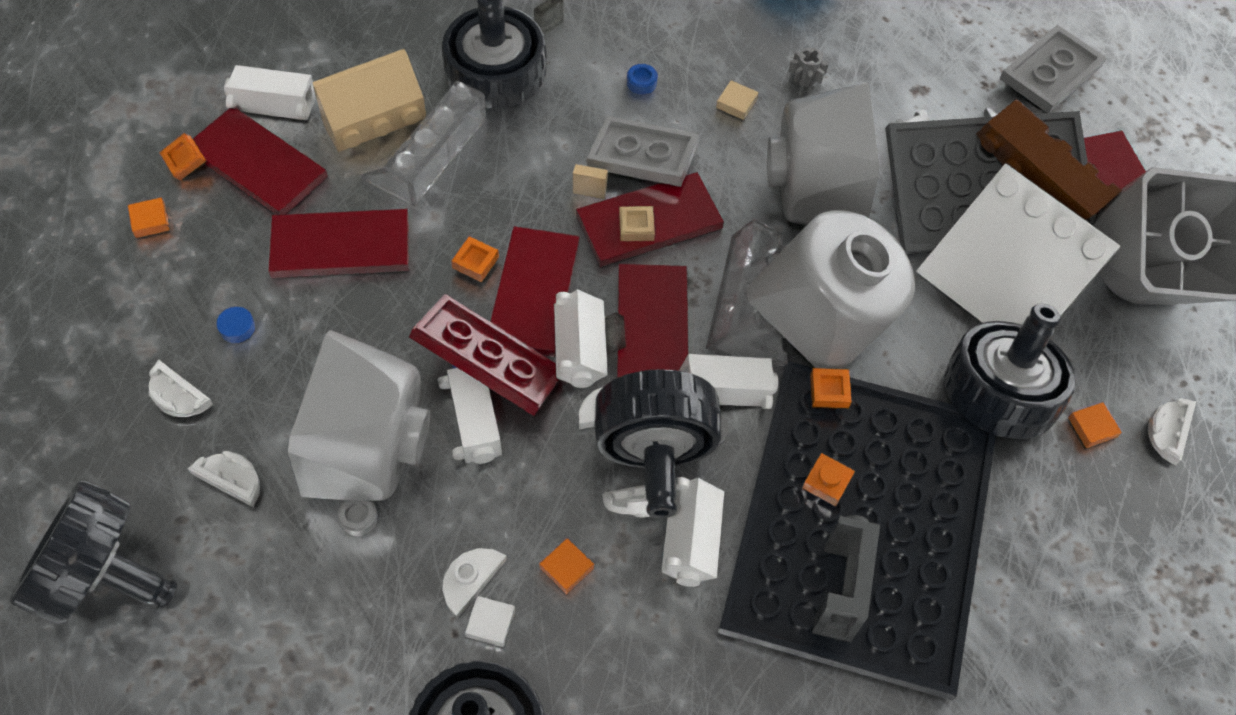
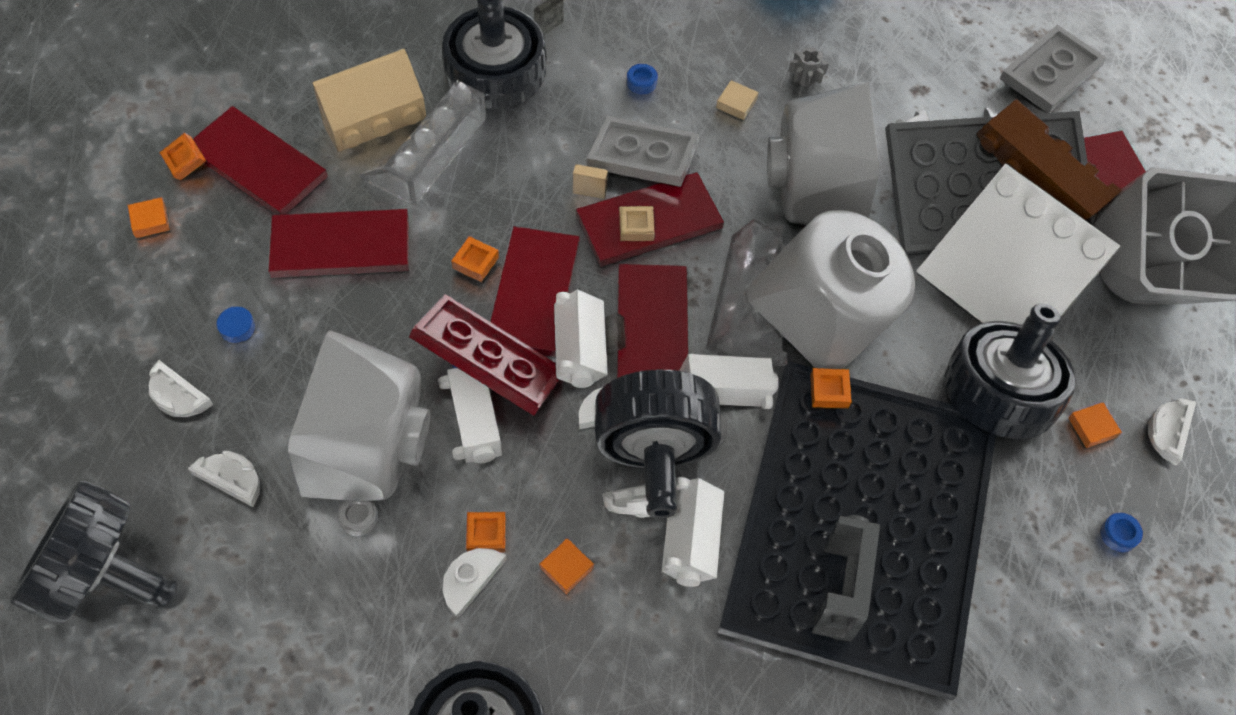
(270, 92): white brick -> none
(486, 531): none -> orange tile
(490, 621): white tile -> none
(828, 479): orange plate -> none
(1121, 532): none -> blue tile

